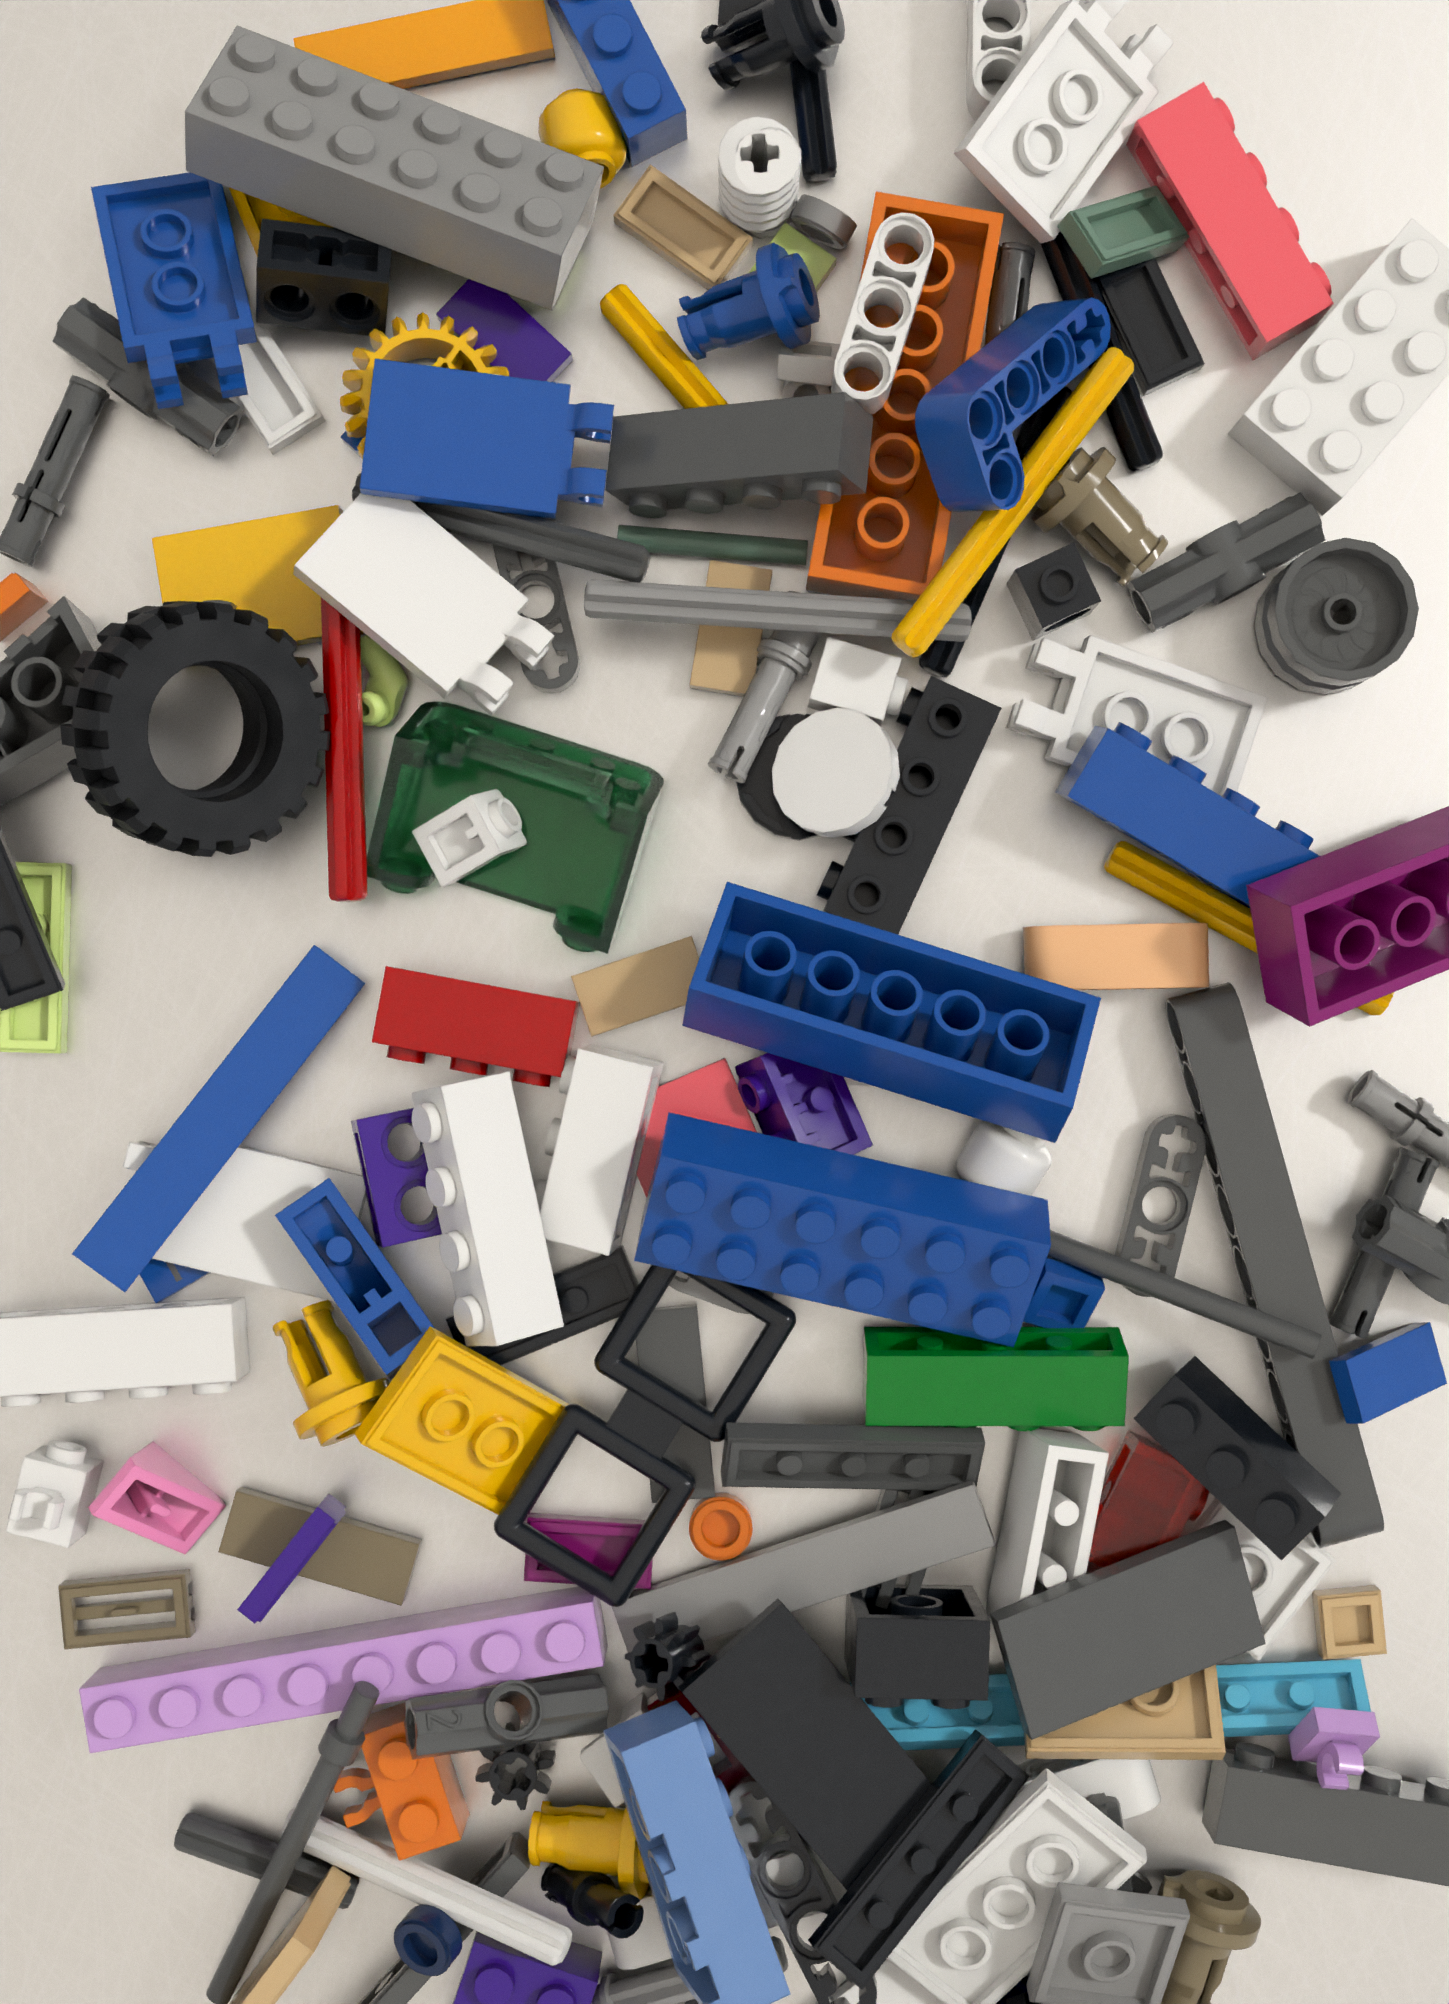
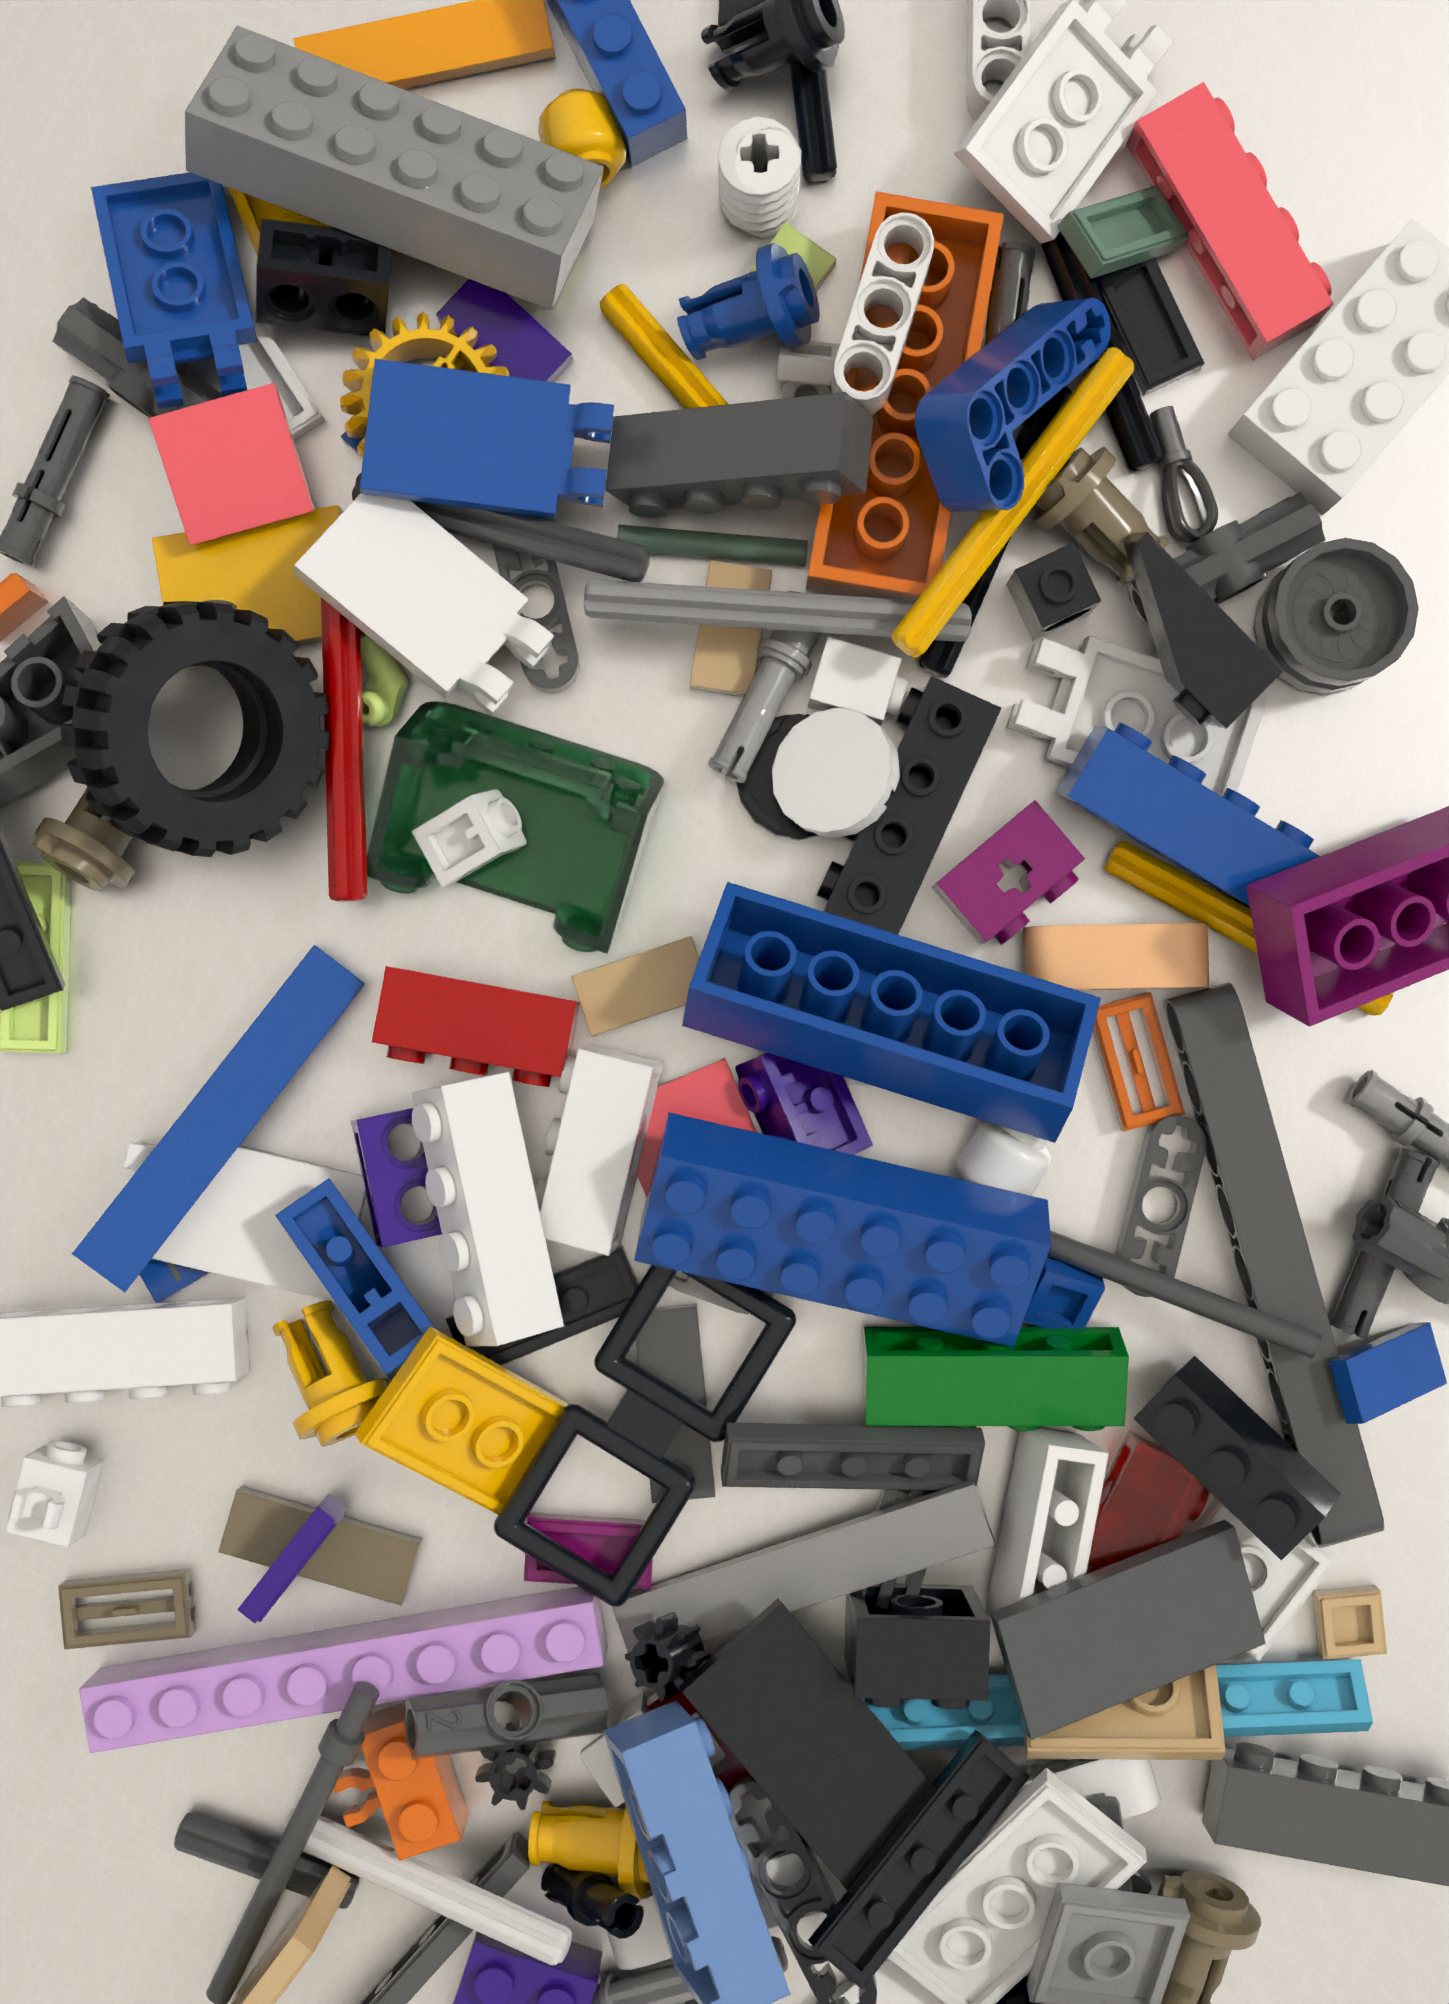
(85, 848): none -> dark tan piece
(158, 1500): bright pink slope -> none
(232, 463): none -> coral tile
(427, 1940): dark blue tile -> none
(682, 229): tan tile -> none
(720, 1526): orange tile -> none
(823, 222): light grey tile -> none
(1025, 840): none -> magenta brick
(1160, 1055): none -> orange tile
(1177, 458): none -> flat silver piece
(1197, 643): none -> black slope
(1335, 1742): lavender tile -> none

